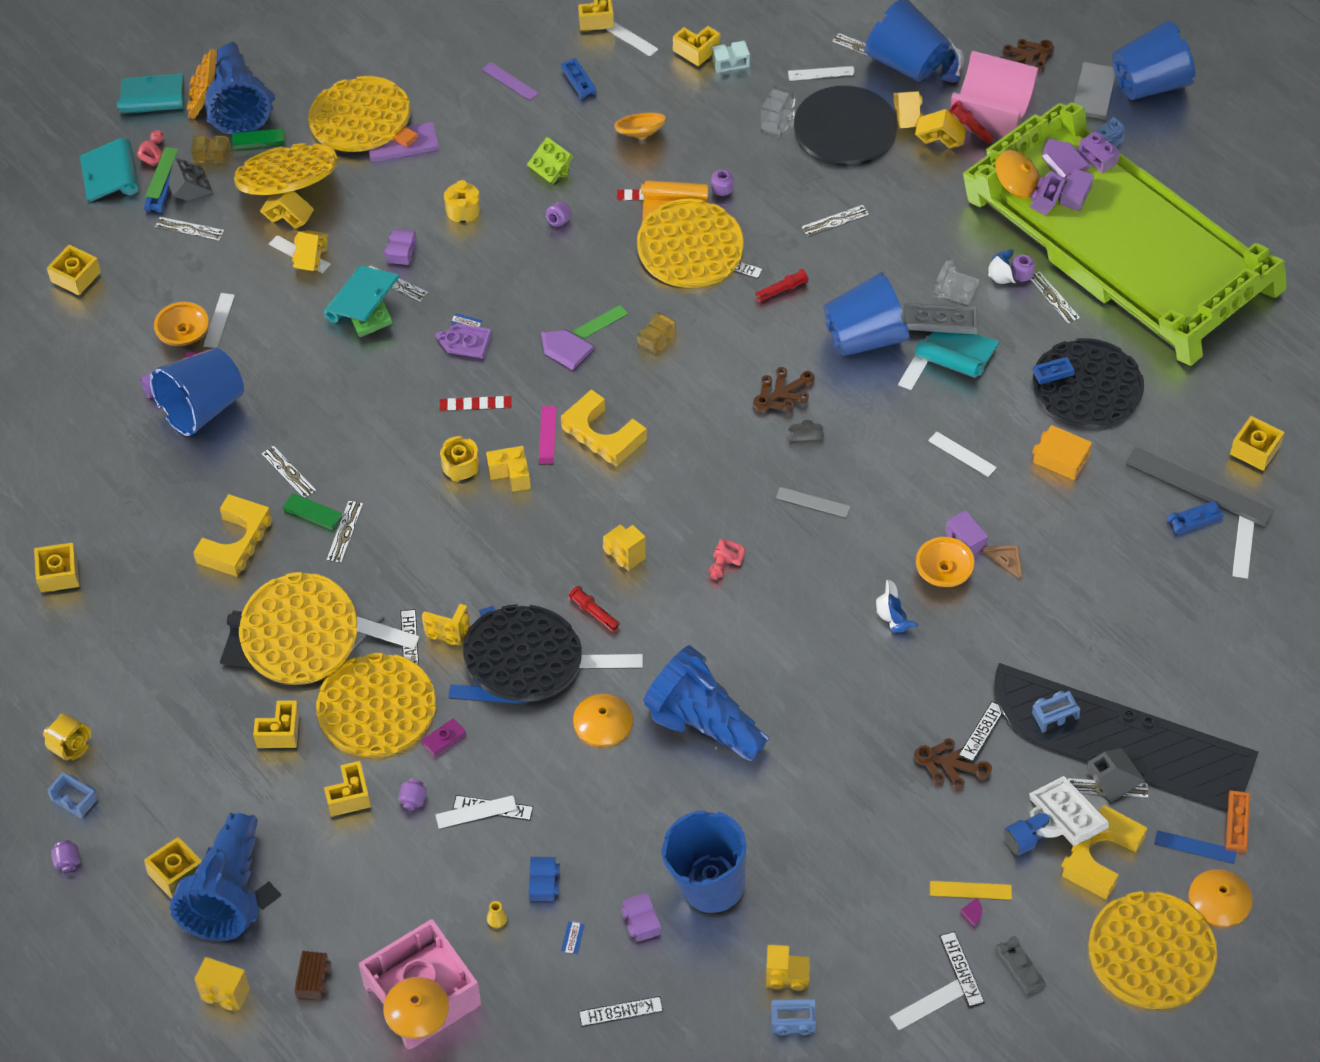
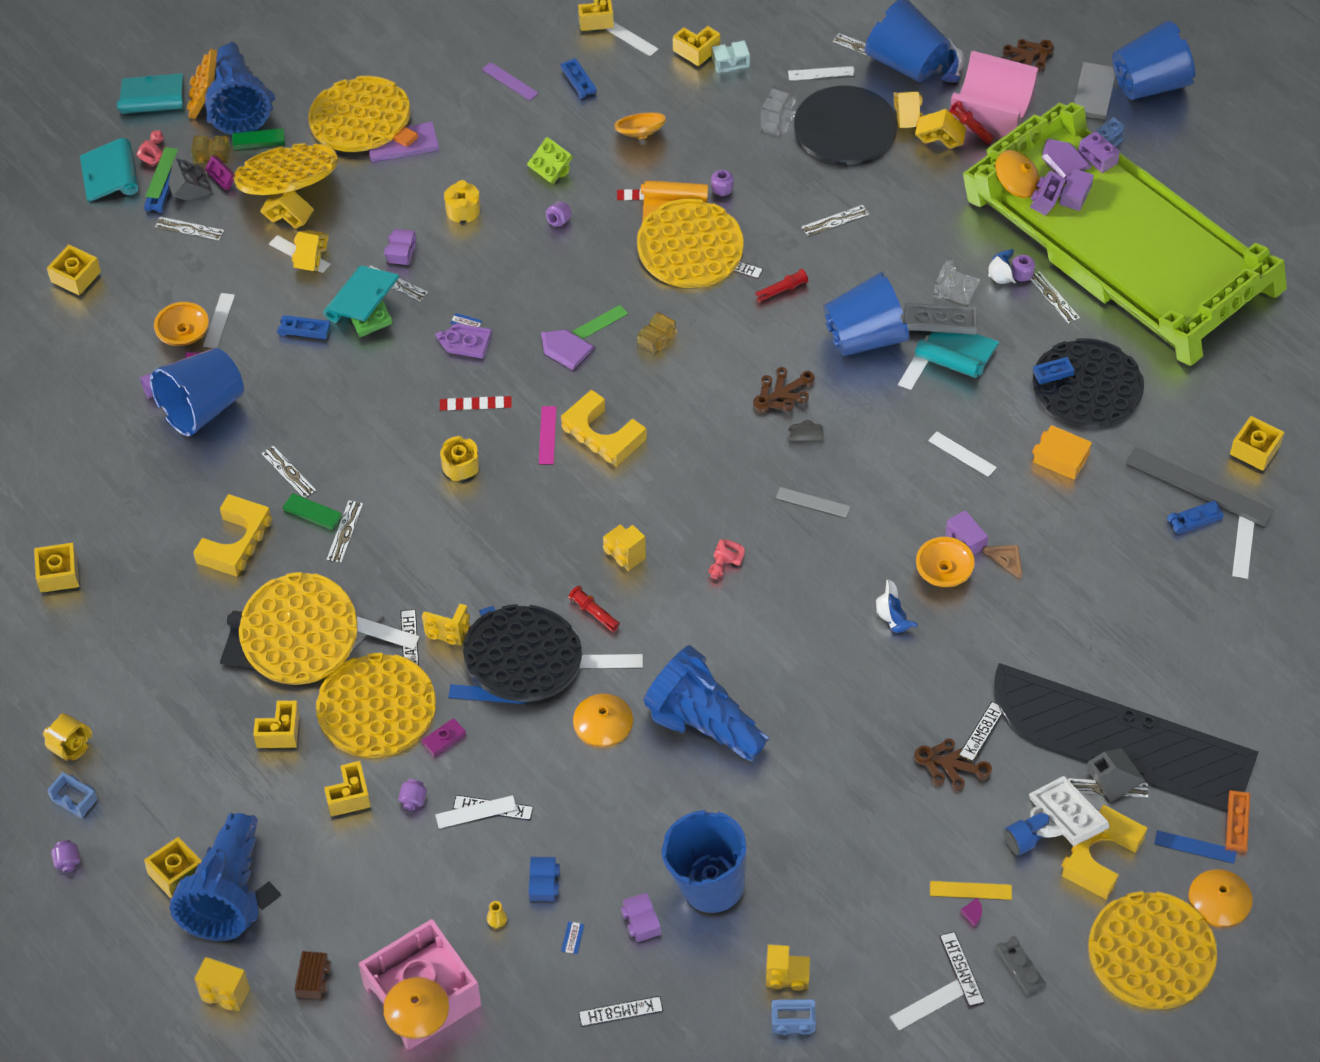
(220, 172): none -> magenta plate
(303, 327): none -> blue plate
(511, 464): yellow brick -> none
(1055, 709): medium blue window -> none

